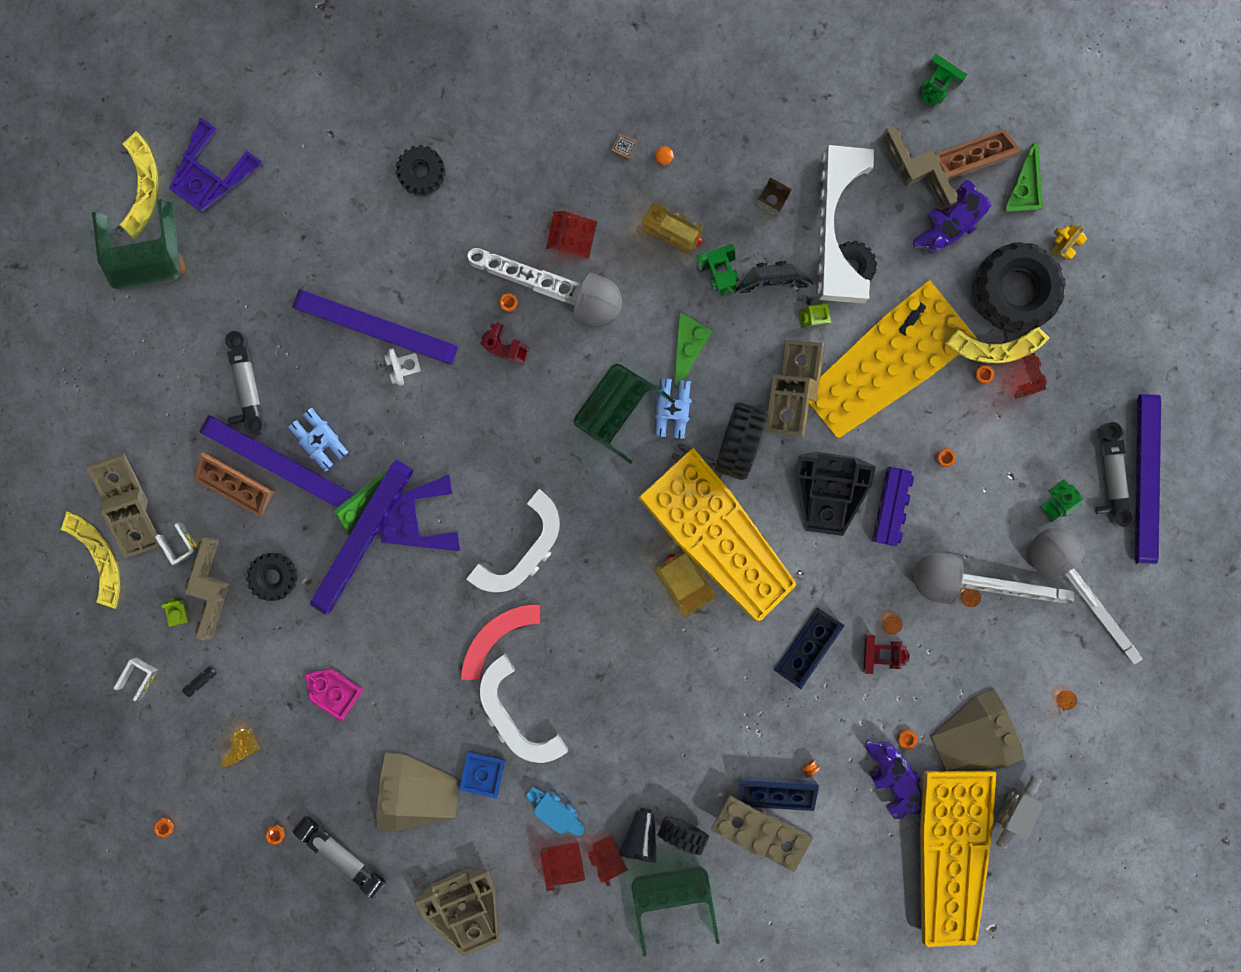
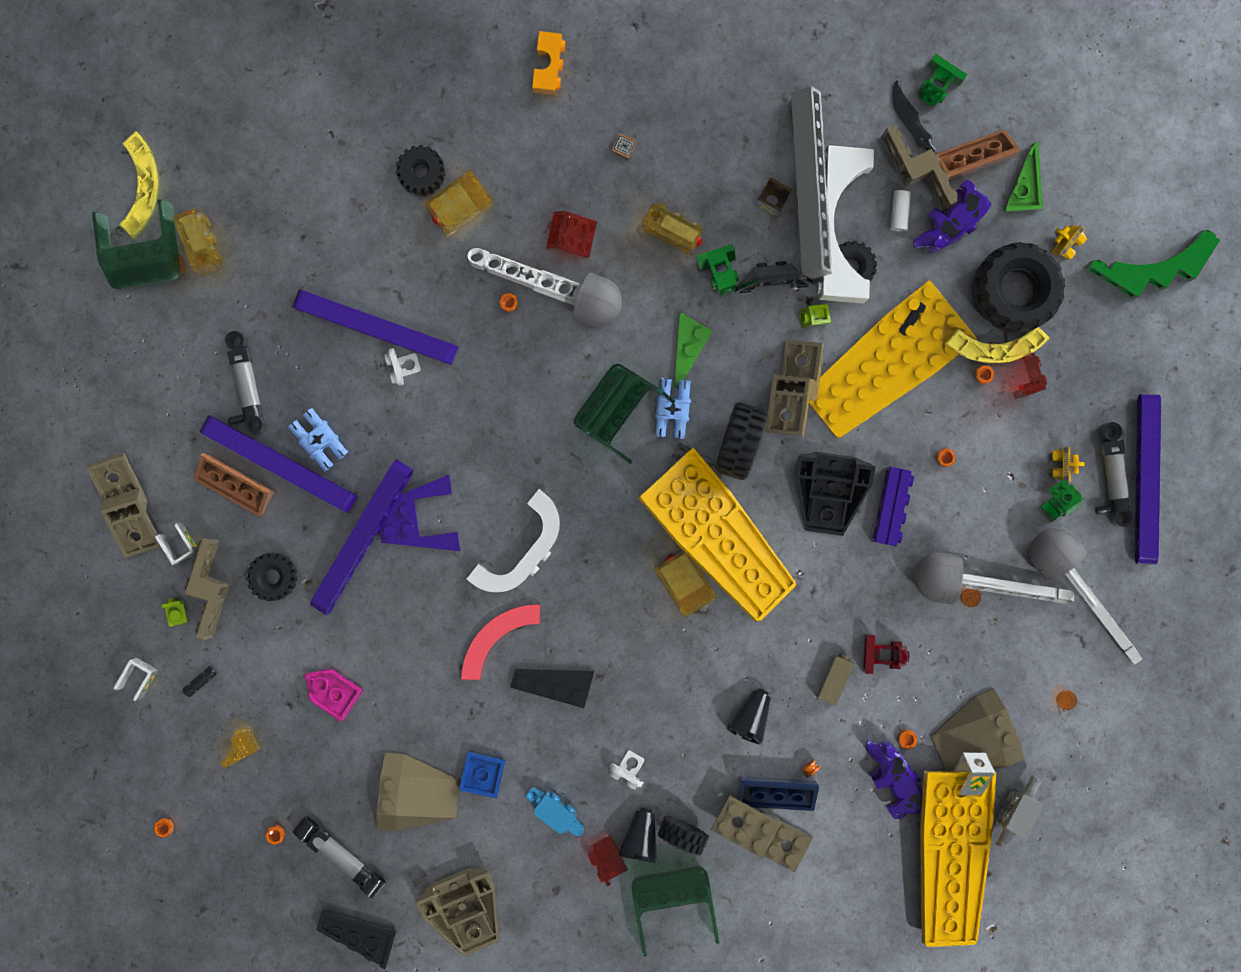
(102, 554): light yellow tile -> none
(198, 184): dark purple wing -> none
(198, 241): none -> clear yellow piece
(352, 509): bright green wing -> none
(359, 936): none -> black wing
(459, 203): none -> clear yellow piece
(492, 343): dark red tile -> none
(508, 731): white arch -> none
(551, 46): none -> light orange arch
(559, 685): none -> black wing
(562, 865): clear red bracket -> none
(630, 776): none -> white bracket
(663, 155): orange tile -> none
(752, 717): none -> black cone
(809, 648): dark blue slope -> none
(811, 183): none -> light grey brick
(835, 679): none -> dark tan brick
(892, 624): clear orange tile -> none
(900, 210): none -> white piece
(911, 118): none -> black sword
(979, 776): none -> piece
(1065, 456): none -> yellow hips
(1133, 278): none -> green arch

